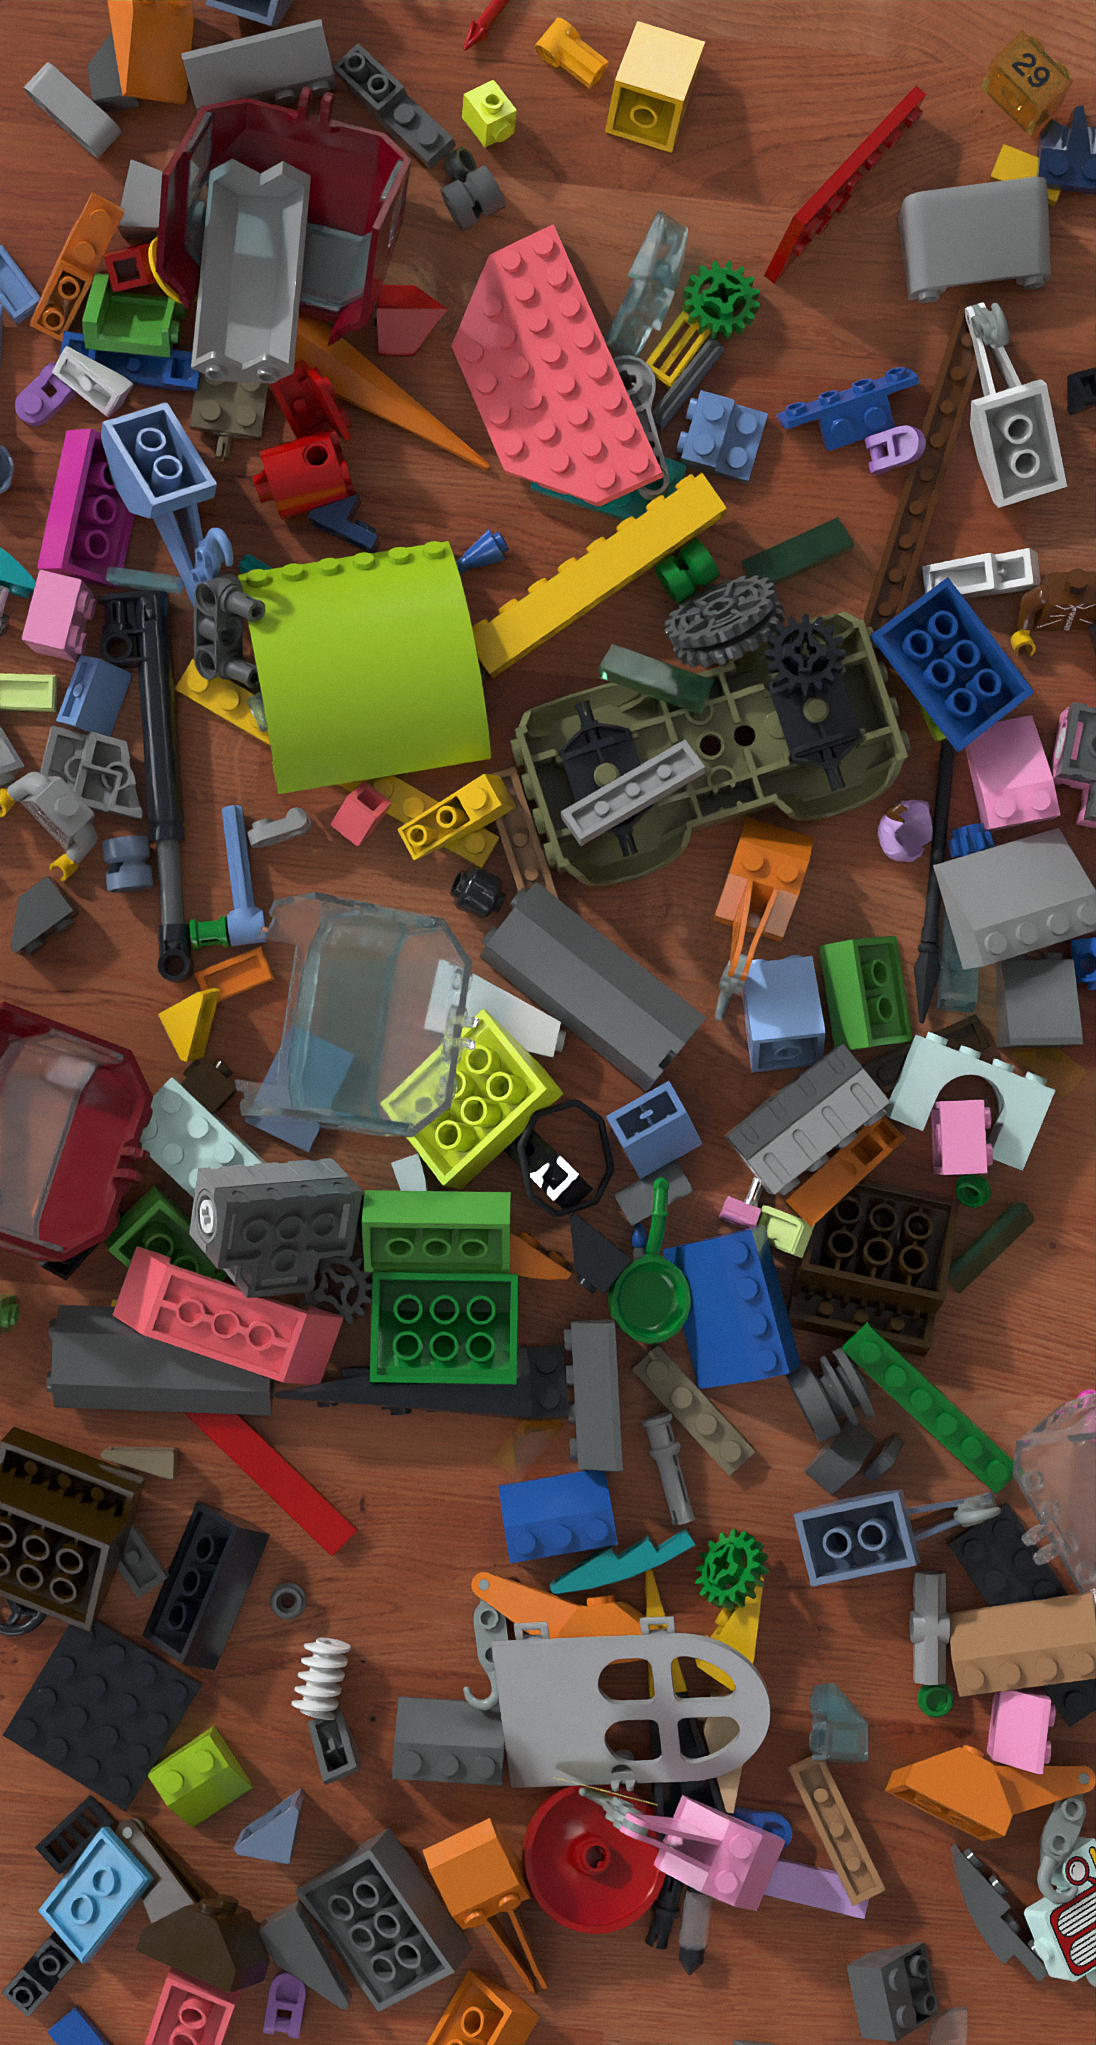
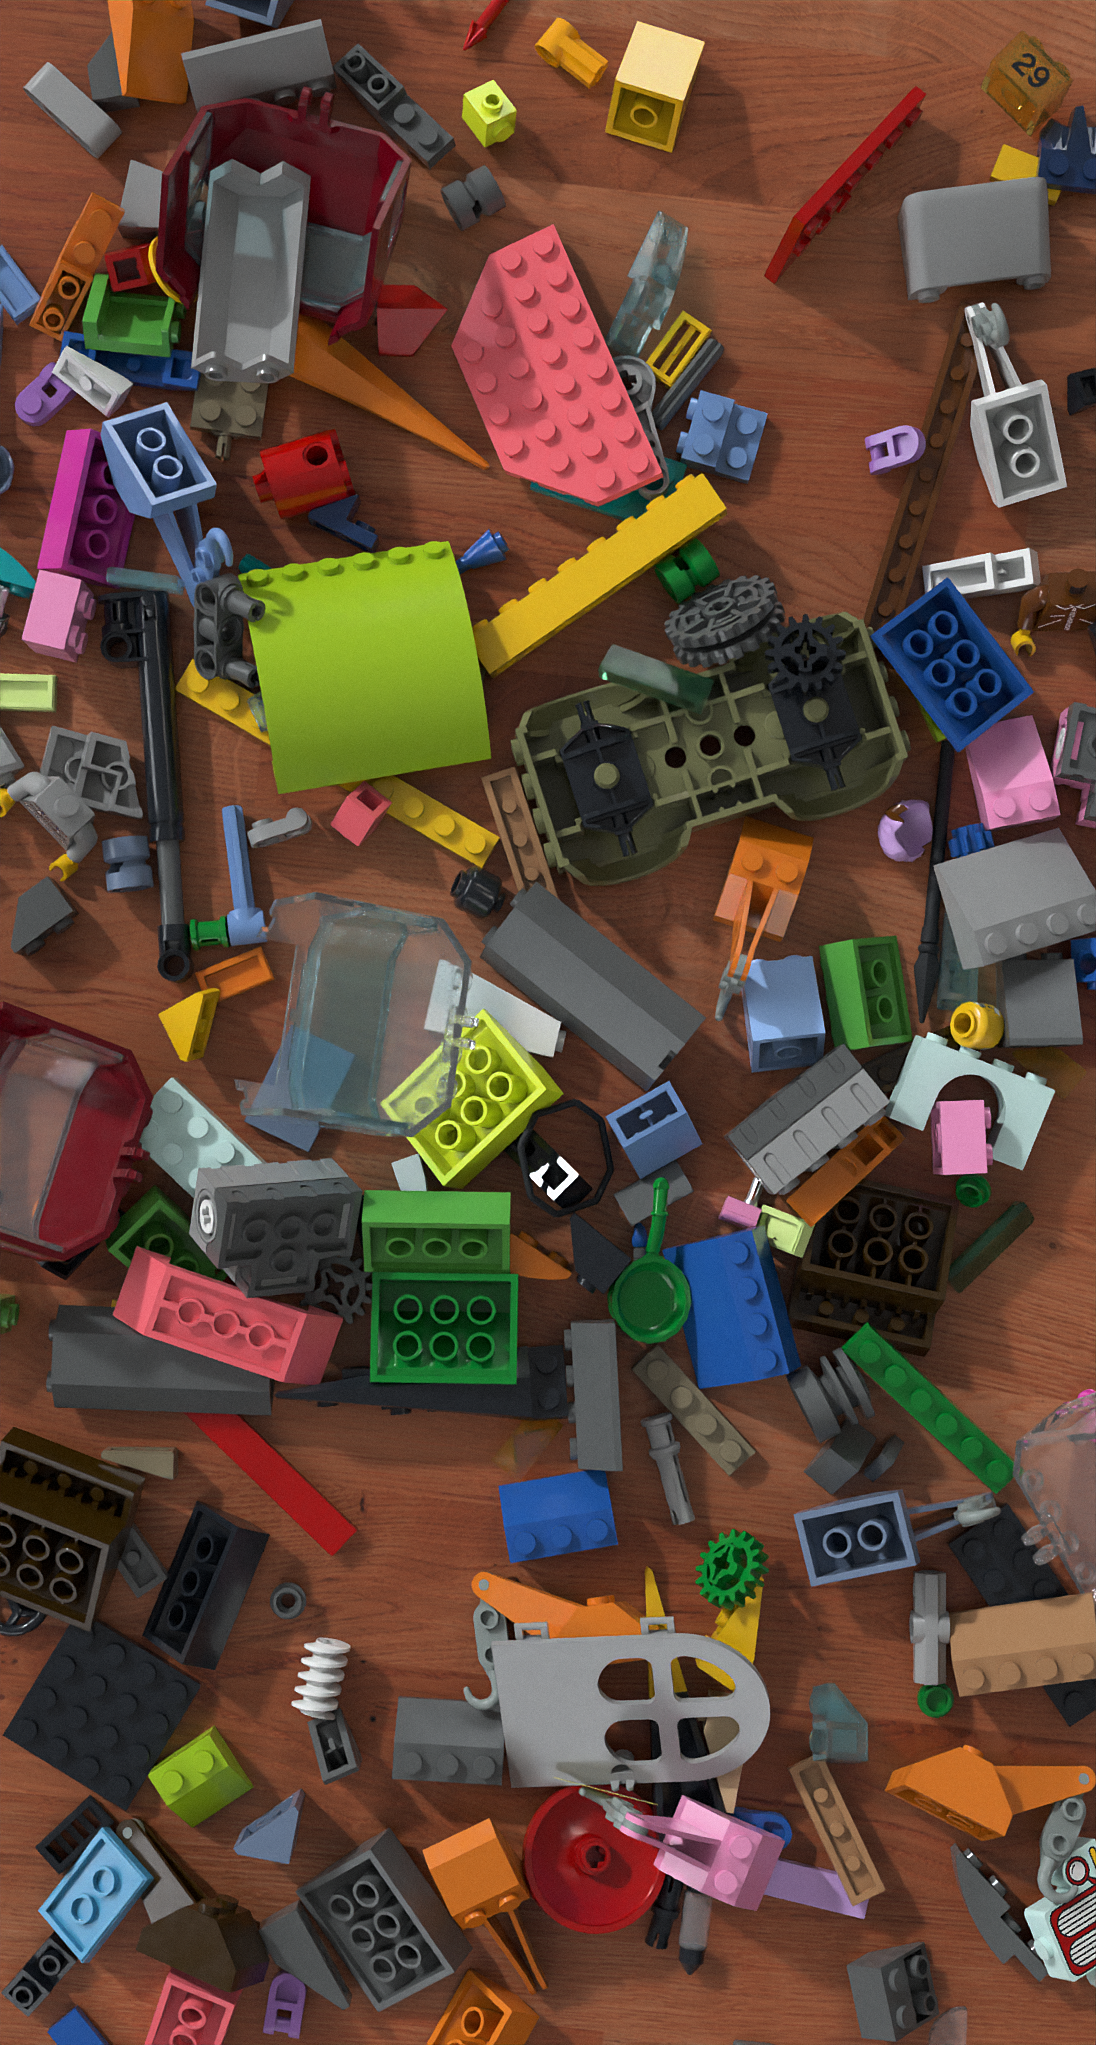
(94, 696): medium blue panel -> none
(210, 1083): dark brown brick -> none
(309, 402): red bracket -> none
(457, 816): yellow slope -> none
(459, 164): dark grey plate -> none
(608, 1567): teal slope -> none
(632, 792): light grey plate -> none
(734, 293): green gear -> none
(800, 553): clear green slope -> none
(851, 413): blue bracket -> none
(977, 1025): none -> yellow head
(1021, 1728): bright pink slope -> none

